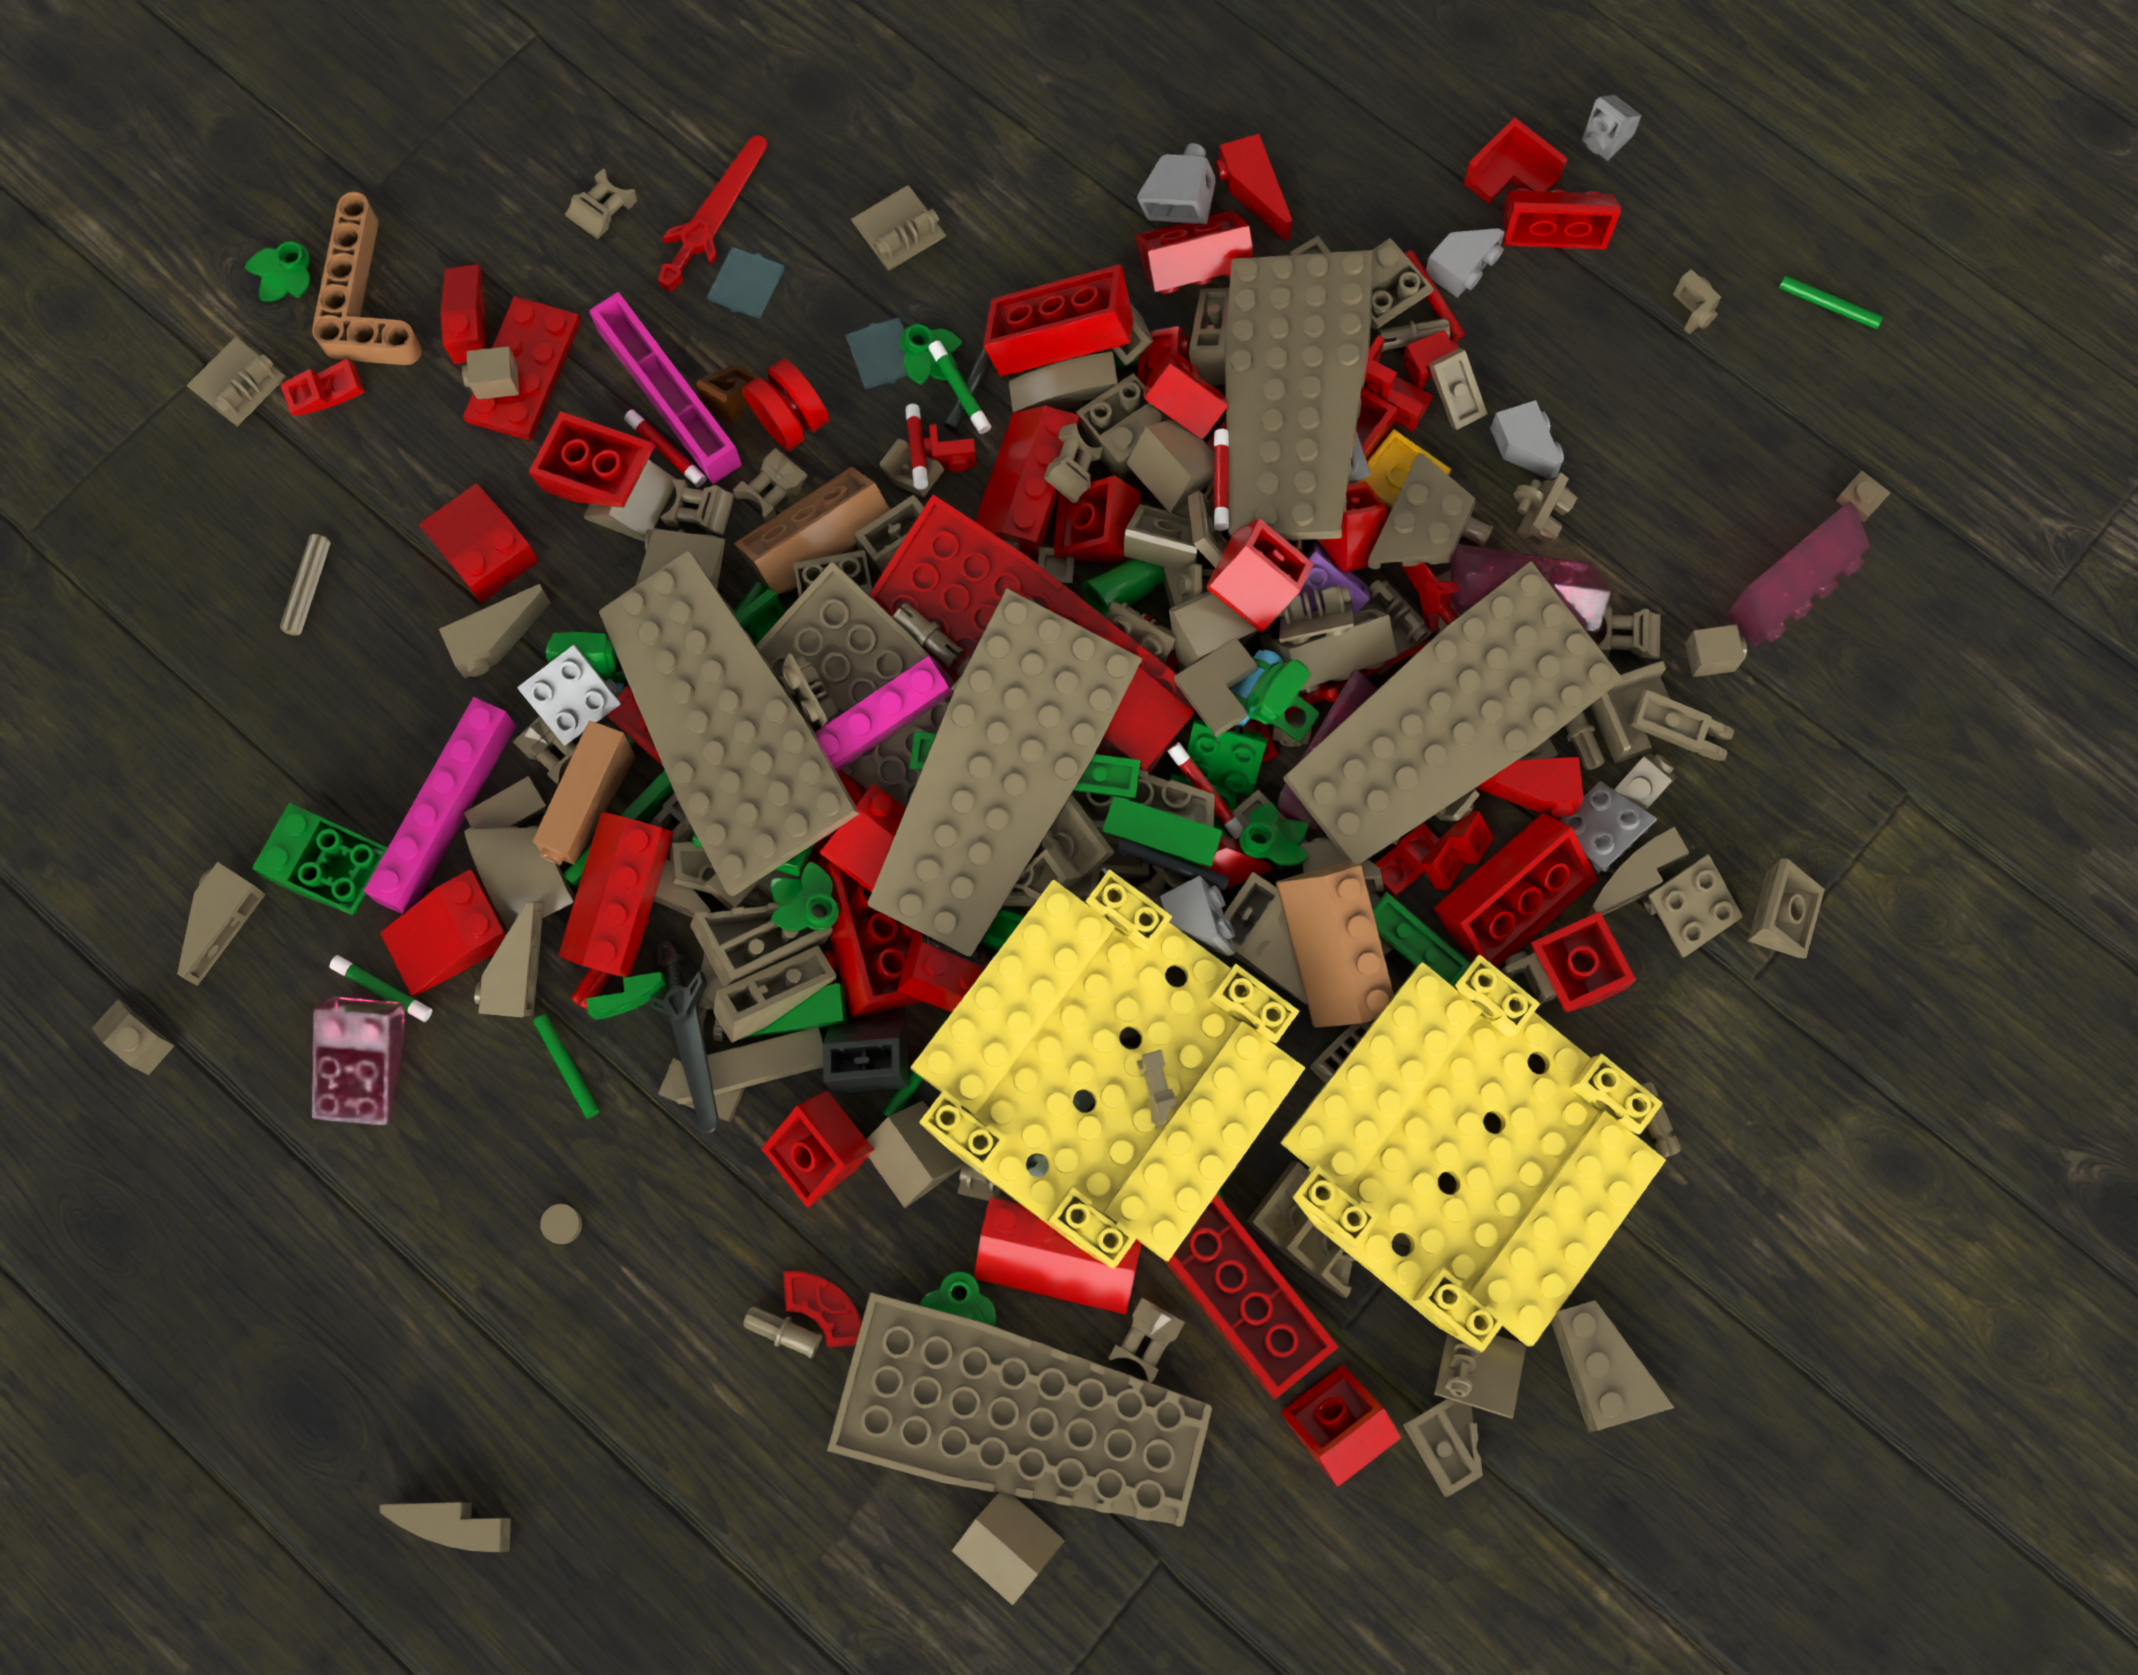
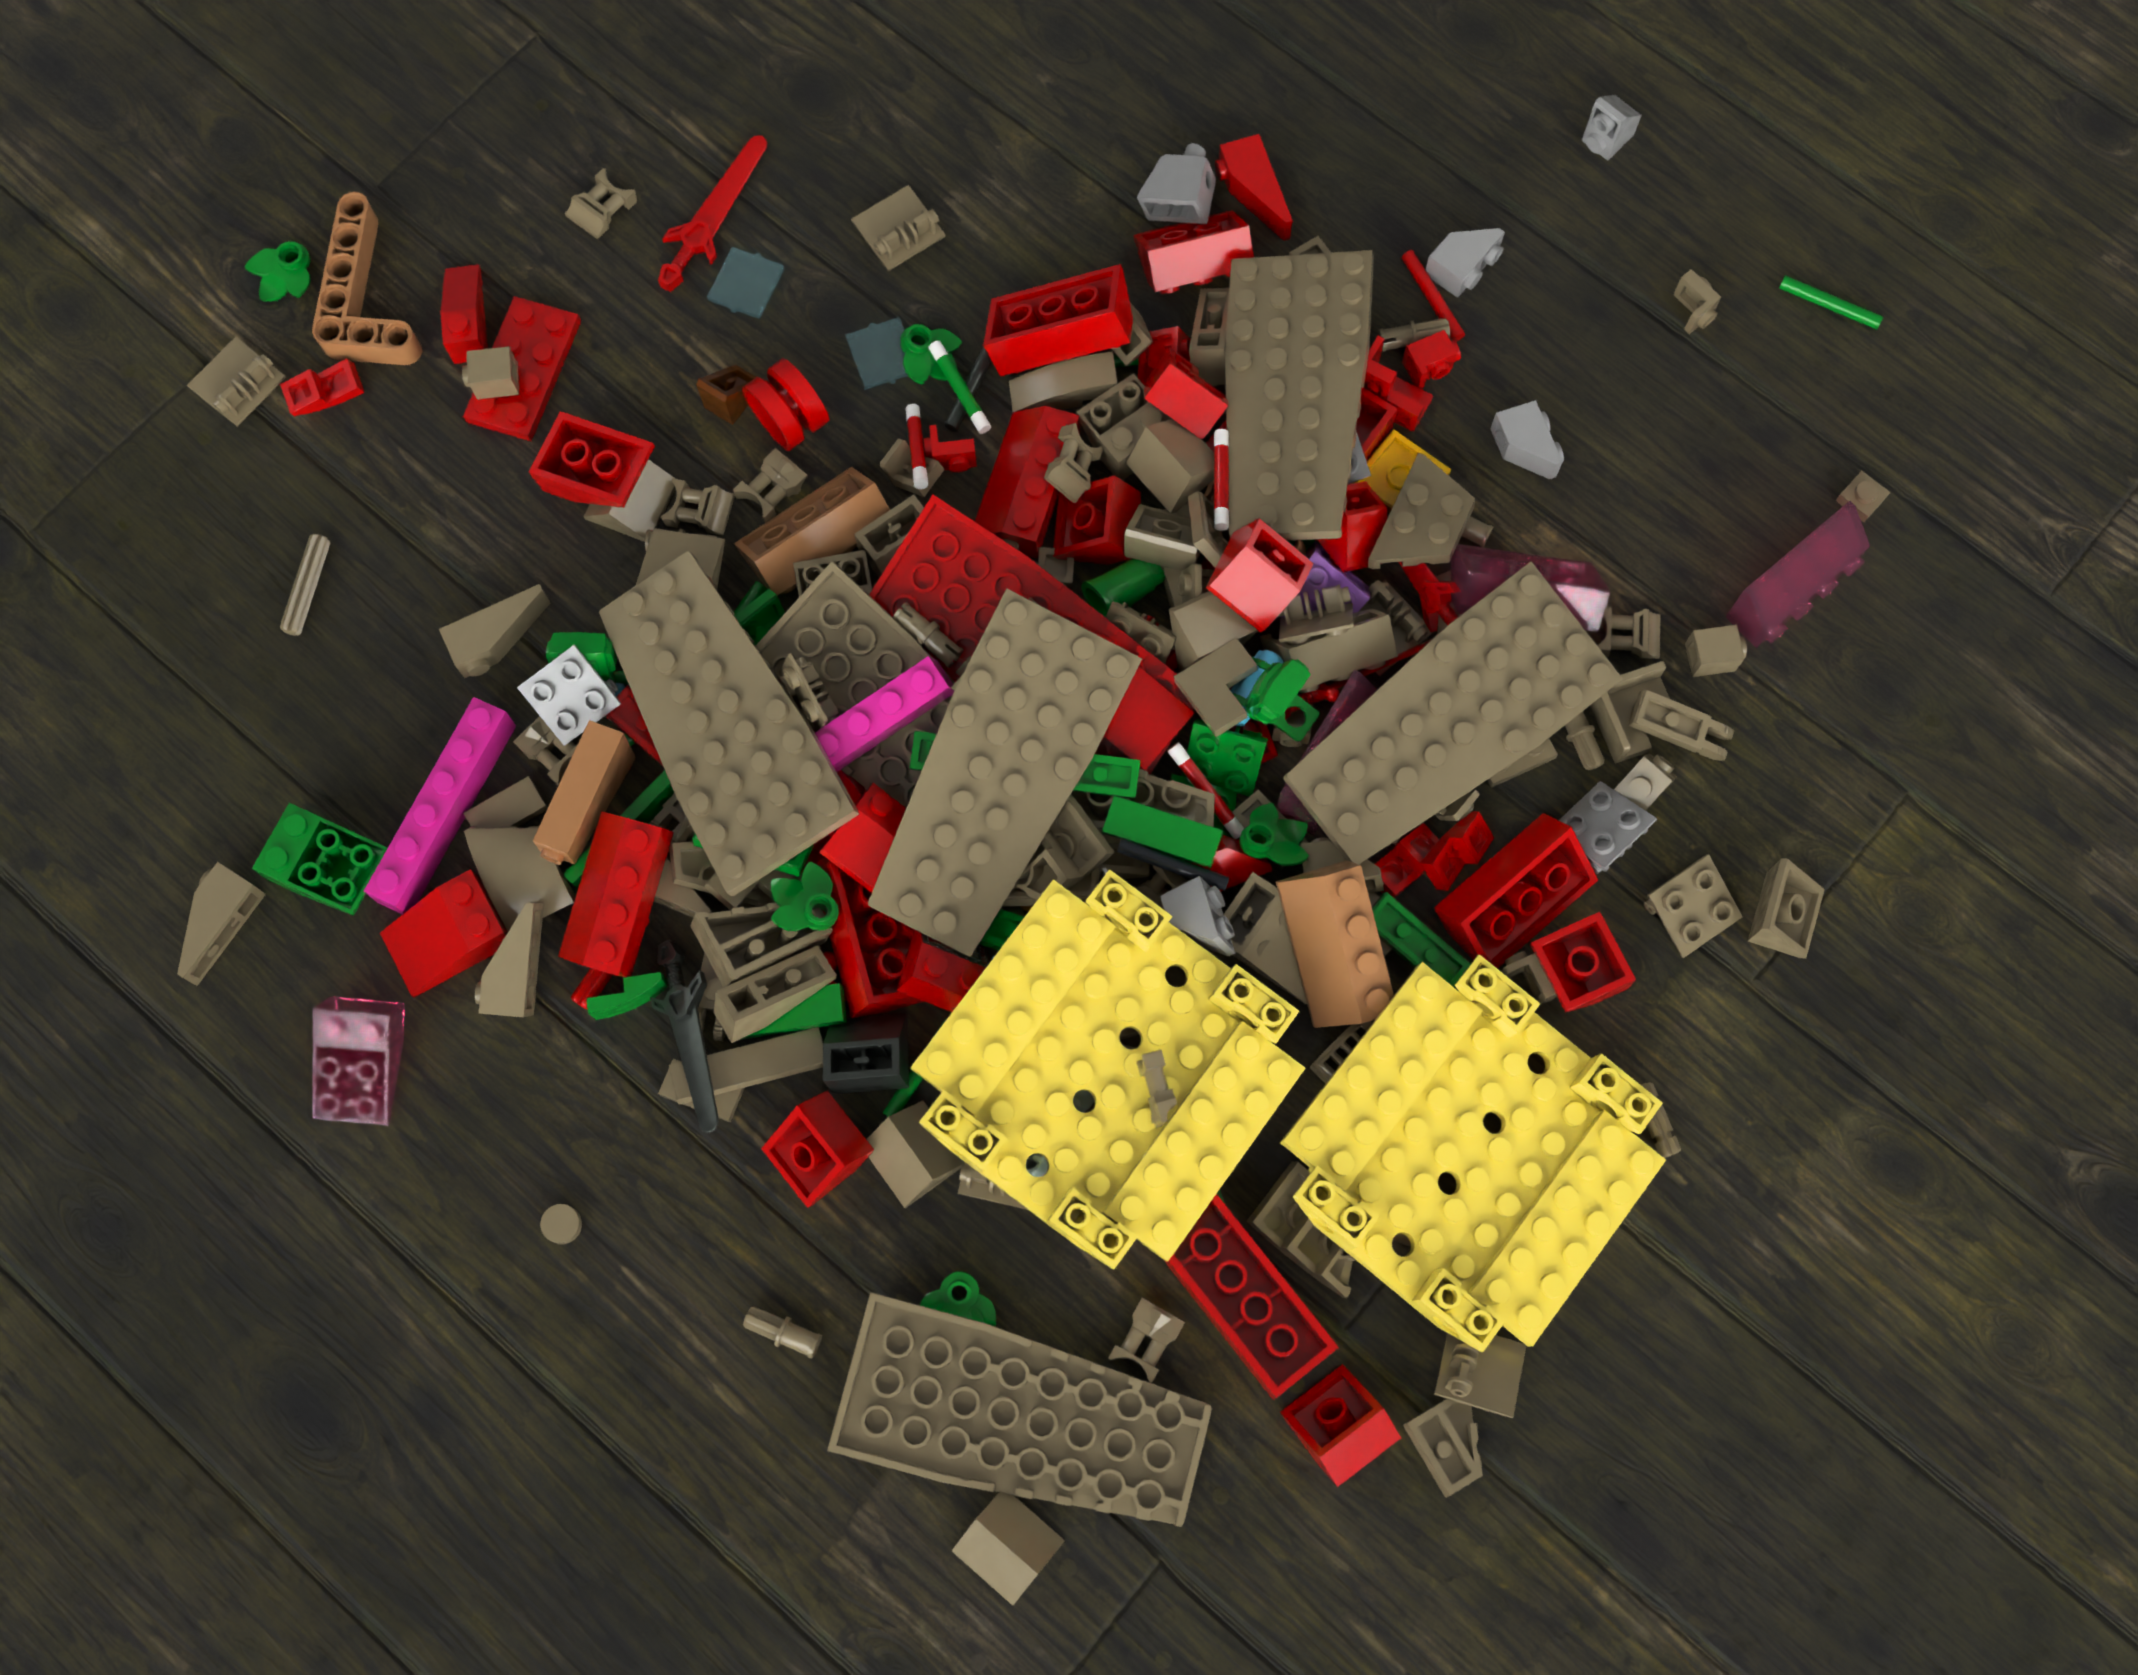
(132, 1038): dark tan slope -> none
(380, 987): green bar -> none
(451, 1525): dark tan slope -> none
(479, 542): red slope -> none
(566, 1066): green bar -> none
(665, 388): dark pink brick -> none
(665, 448): red bar -> none
(824, 1304): red tile -> none
(1035, 1258): red slope -> none
(1395, 284): dark tan slope -> none
(1457, 388): dark tan plate -> none
(1517, 158): red panel -> none
(1537, 504): dark tan hips -> none
(1540, 785): red slope -> none
(1559, 219): red slope -> none
(1604, 1369): dark tan wedge -> none
(1640, 872): dark tan slope -> none

